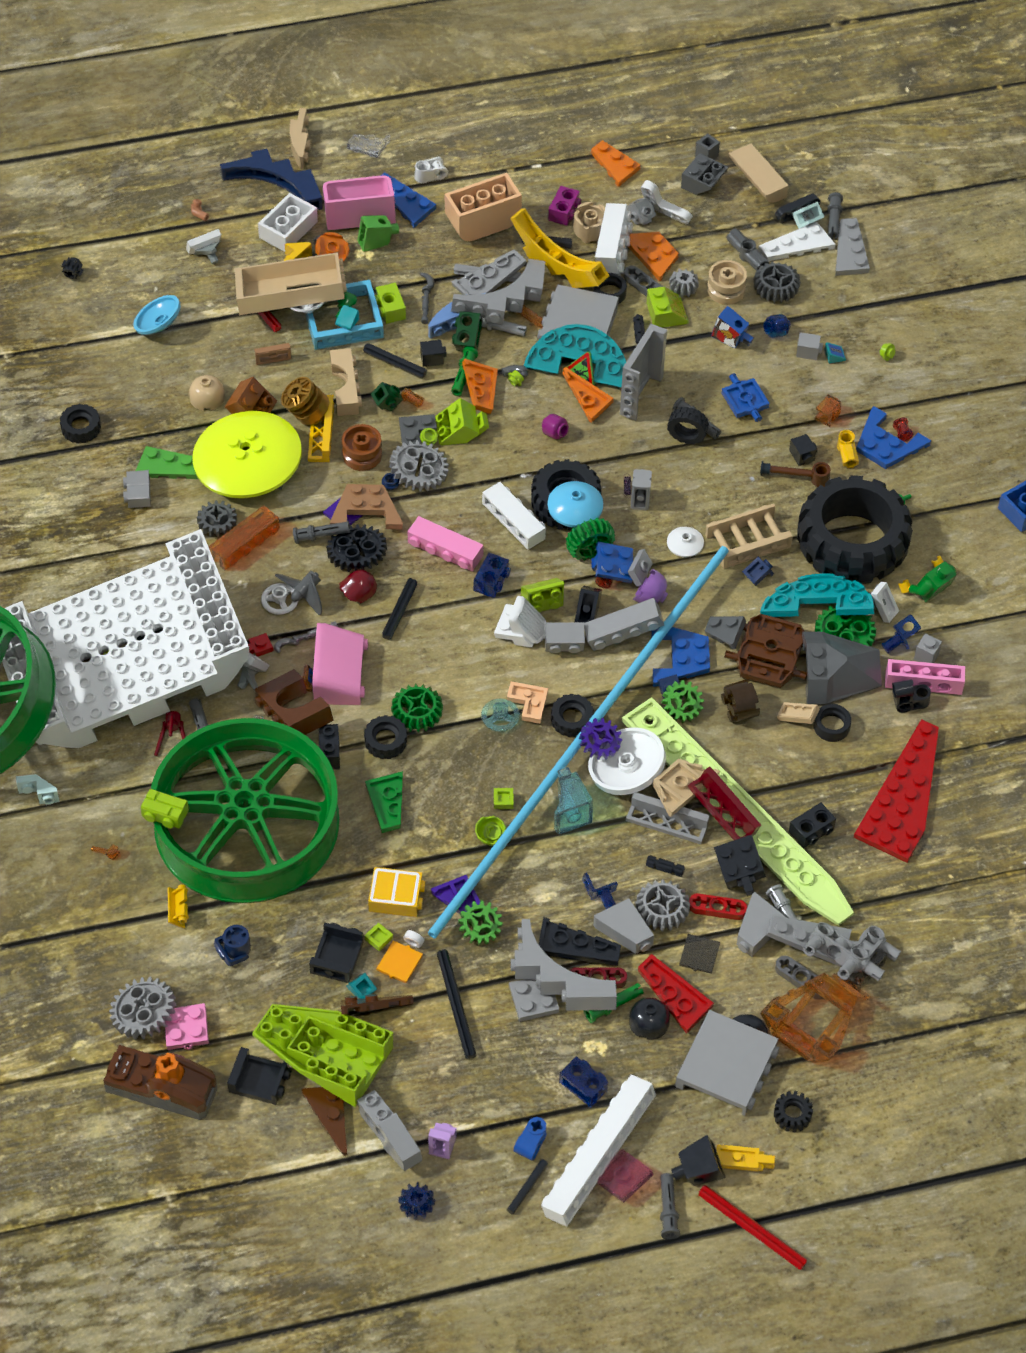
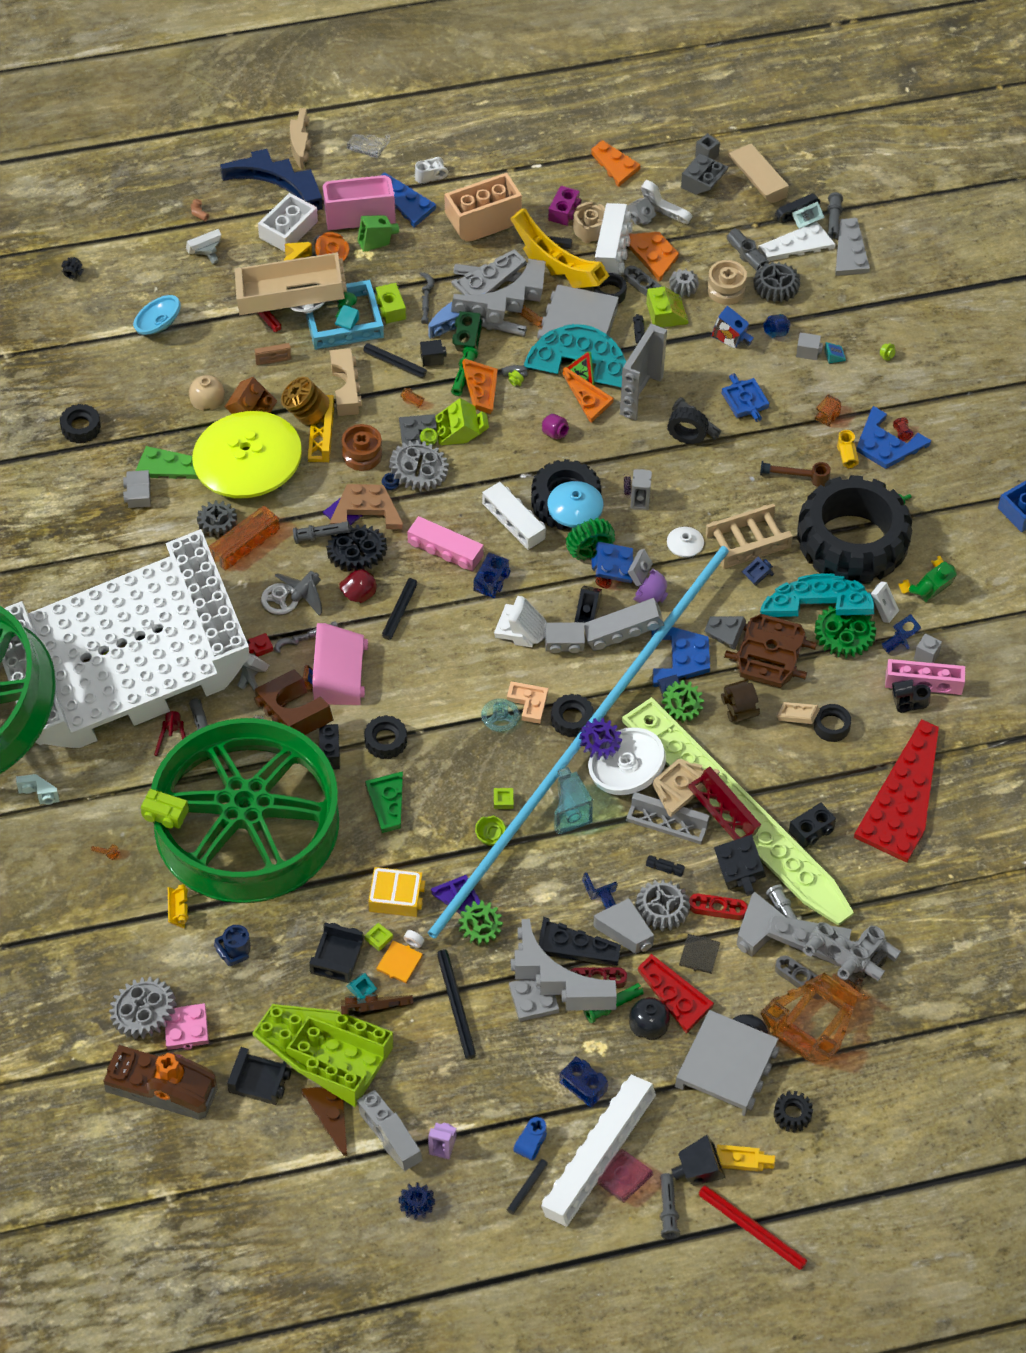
(387, 396): dark green brick -> none
(415, 701): green gear -> none
(544, 594): lime slope -> none
(803, 449): black brick -> none
(838, 668): dark grey wedge -> none

